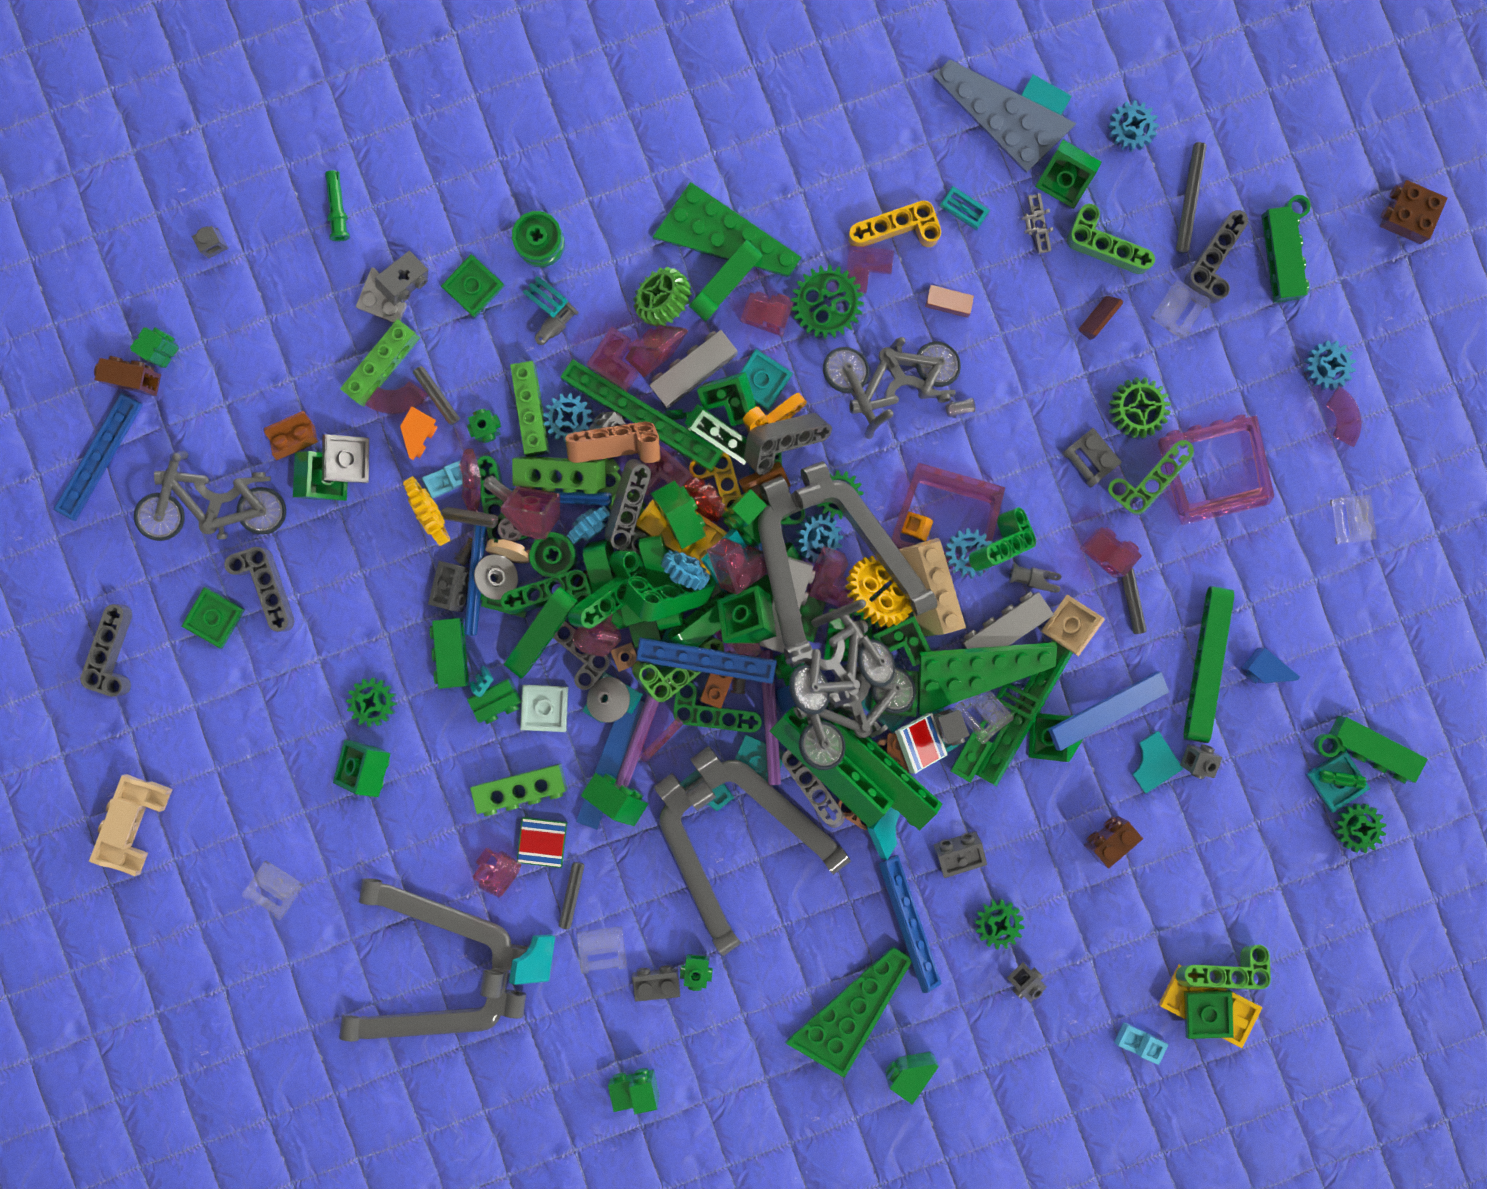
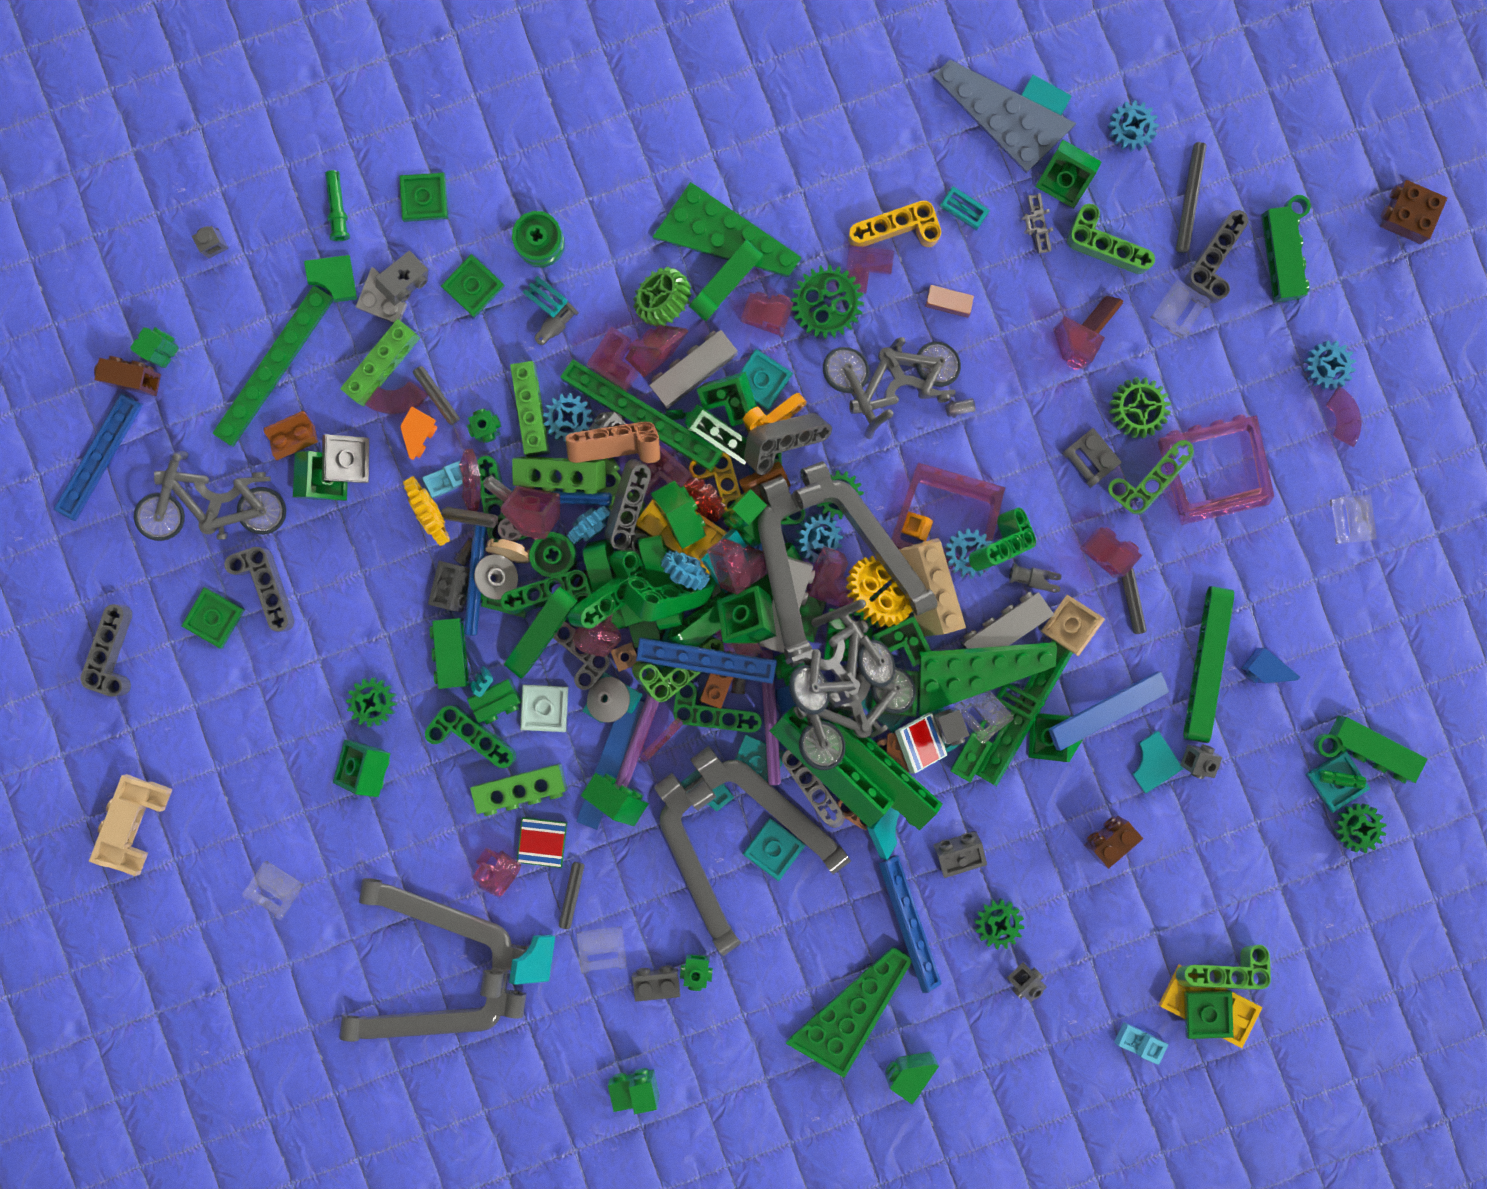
(273, 366): none -> green plate
(334, 275): none -> green tile
(423, 197): none -> green tile
(473, 740): none -> green beam
(774, 849): none -> teal tile
(1077, 343): none -> clear pink slope

